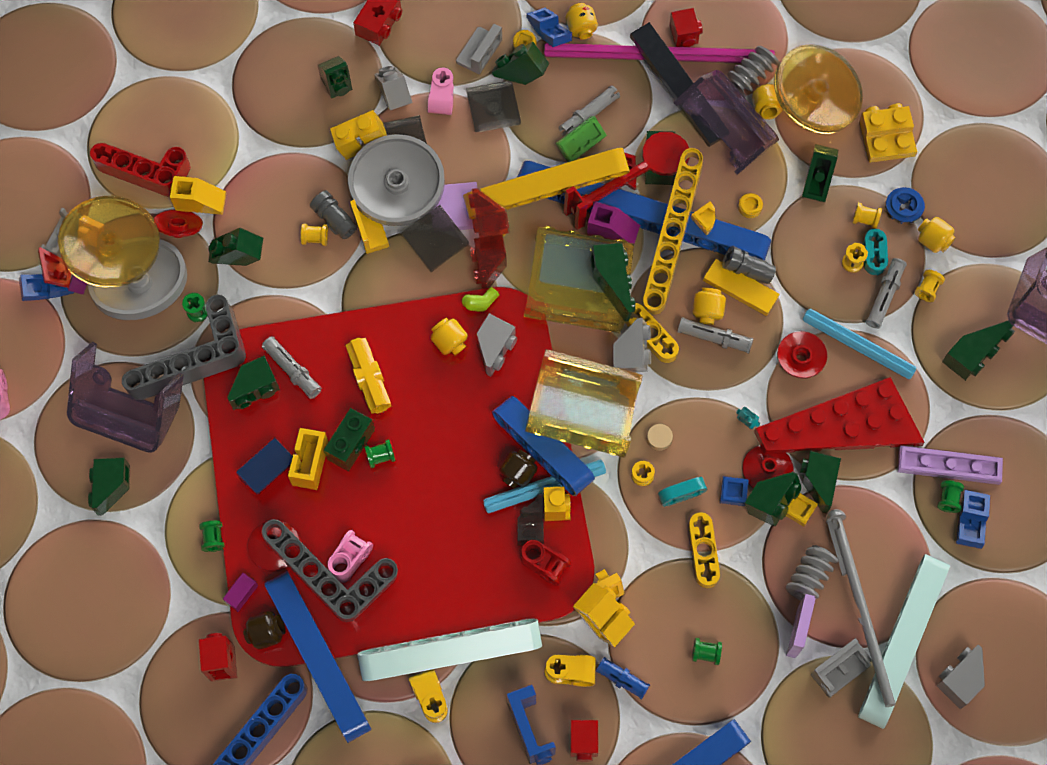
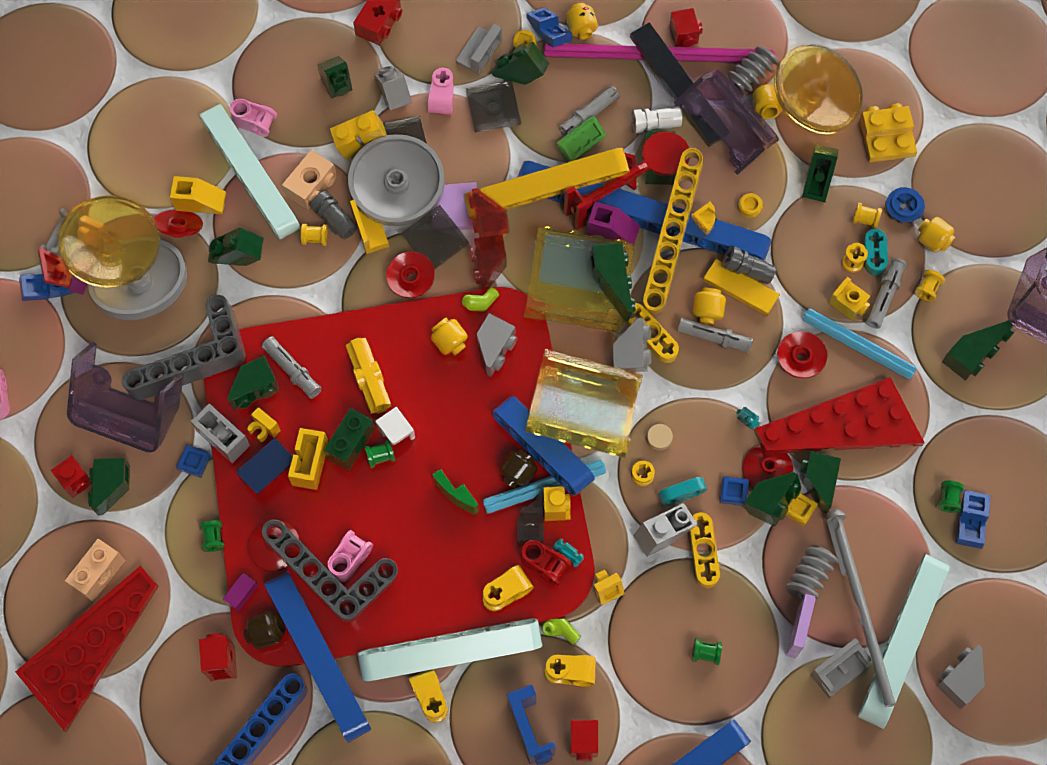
(71, 476): none -> red brick
(76, 659): none -> red wing
(95, 570): none -> light nougat brick
(111, 159): red beam -> none
(193, 461): none -> blue tile
(195, 308): green bush -> none
(220, 433): none -> light grey brick
(250, 172): none -> light aqua beam
(256, 119): none -> bright pink piece
(265, 423): none -> yellow tile
(311, 167): none -> light nougat brick
(395, 426): none -> white panel
(410, 264): none -> red dish
(459, 496): none -> green slope
(510, 586): none -> yellow piece
(561, 627): none -> lime arm
(569, 552): none -> teal piece
(604, 614): yellow piece -> none
(622, 678): blue pin -> none
(656, 119): none -> white axle
(664, 529): none -> light grey slope
(843, 303): none -> yellow brick
(950, 465): lavender tile -> none

